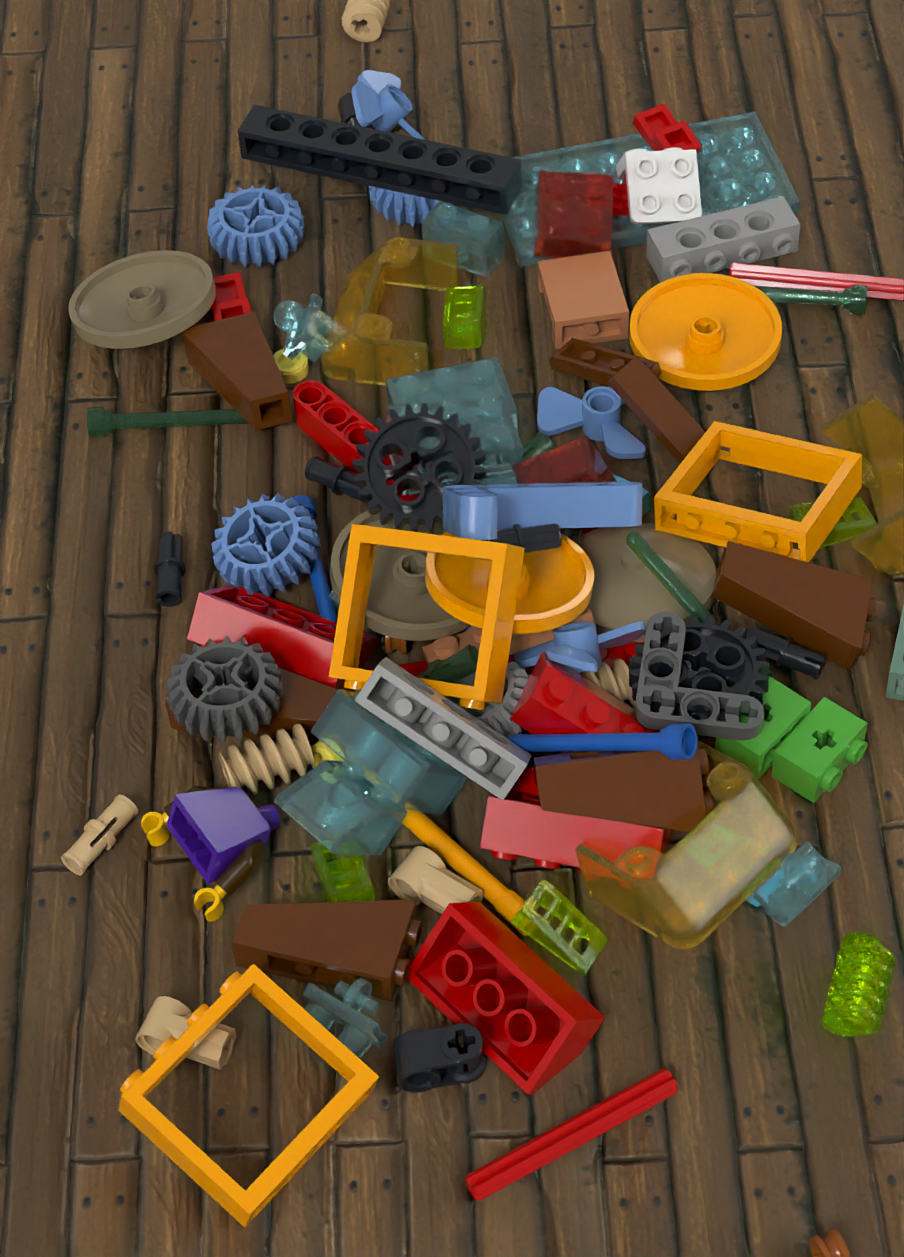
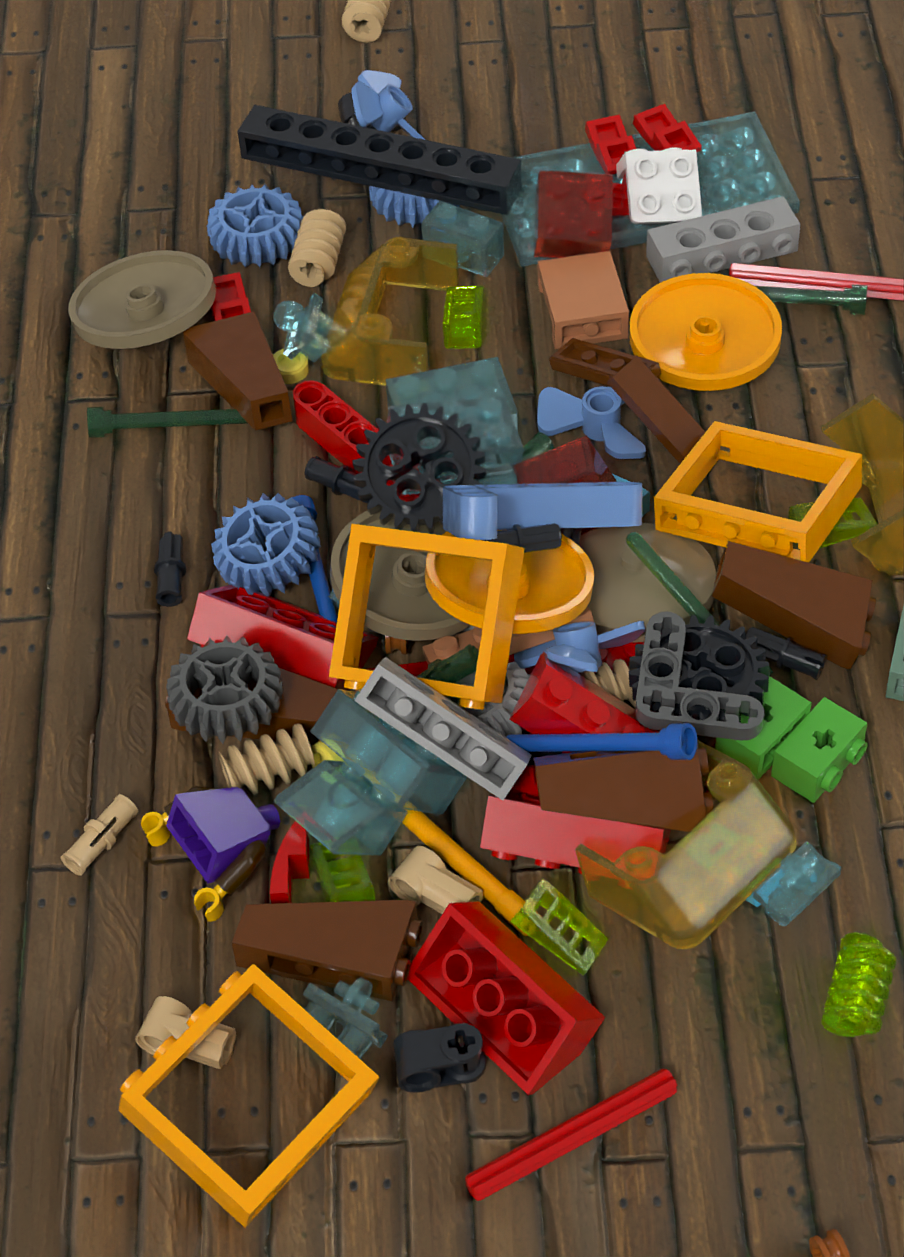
(290, 863): none -> red slope
(317, 247): none -> tan piece
(609, 141): none -> red slope

